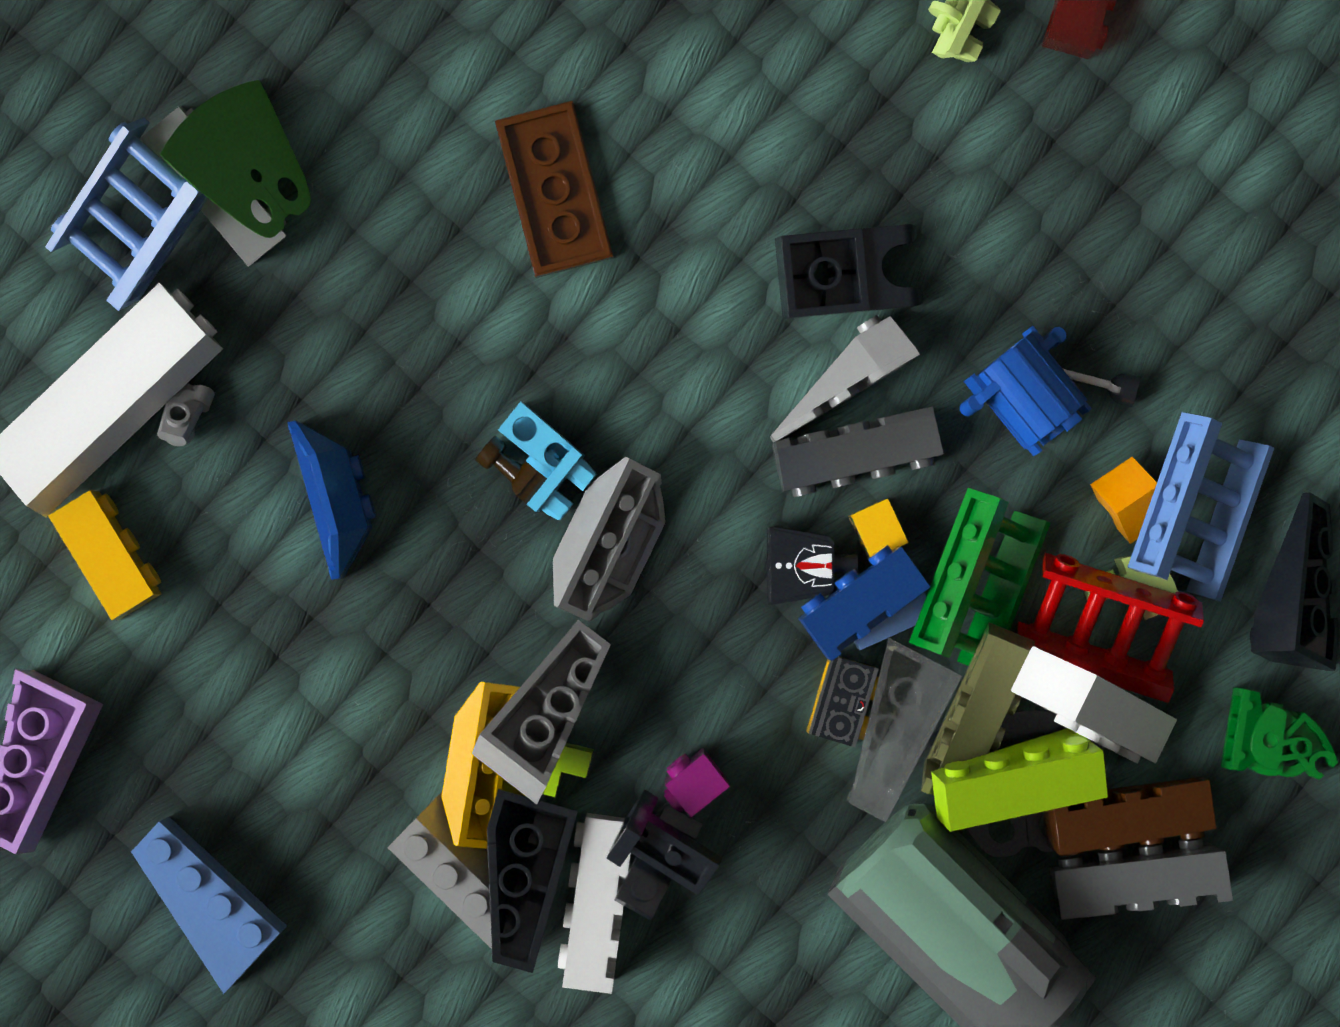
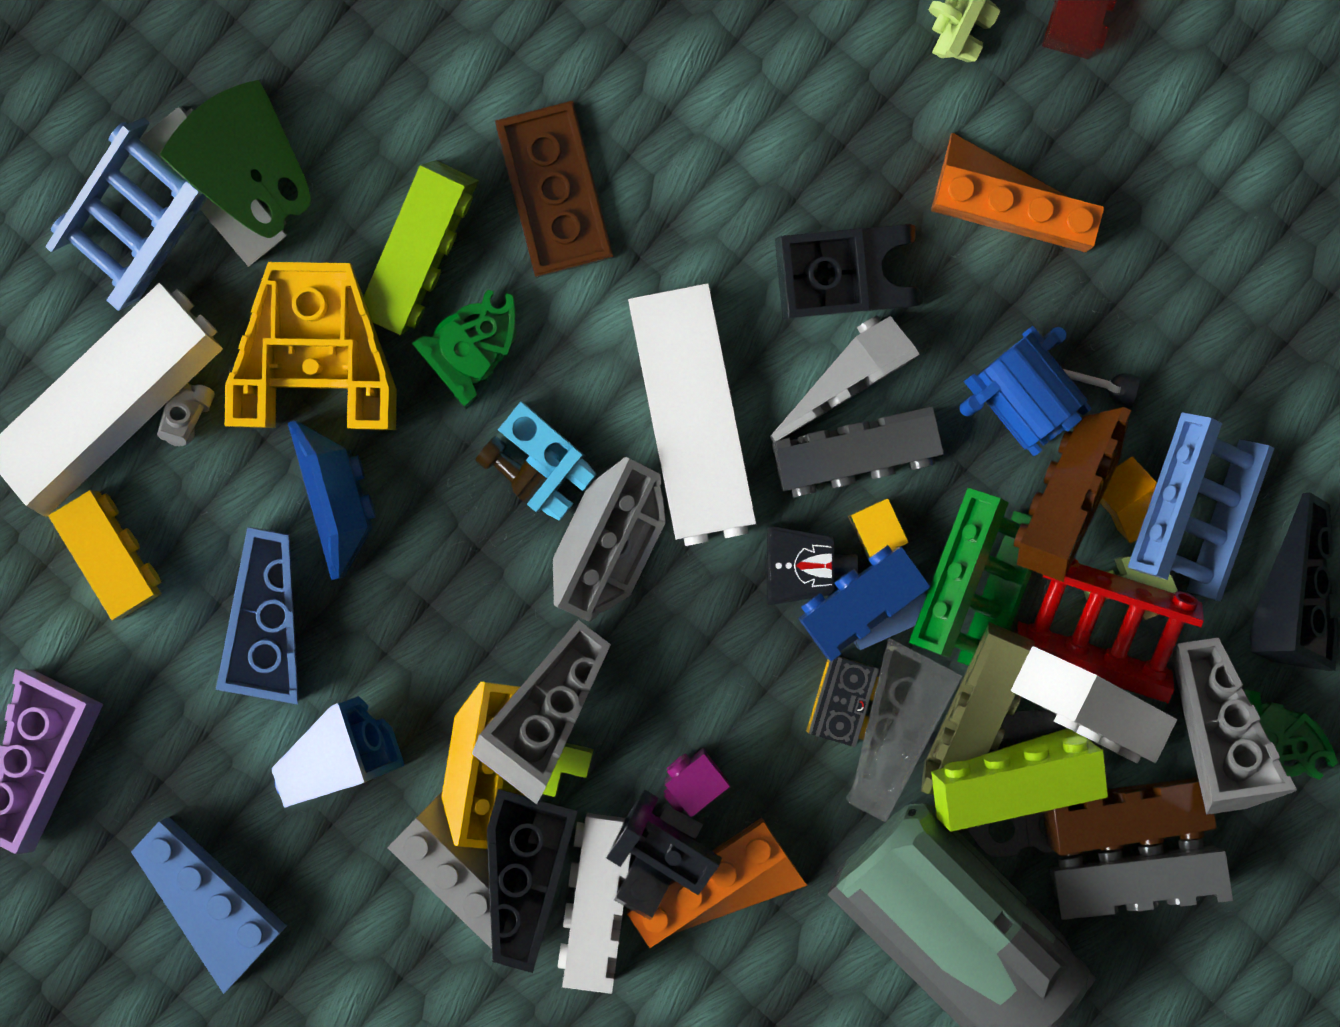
(261, 626): none -> medium blue wedge
(310, 333): none -> yellow wedge
(337, 753): none -> slope
(417, 245): none -> lime wedge
(470, 351): none -> green piece
(692, 414): none -> white brick
(749, 873): none -> orange wedge
(1000, 196): none -> orange wedge
(1072, 493): none -> reddish brown wedge
(1228, 744): none -> light grey wedge

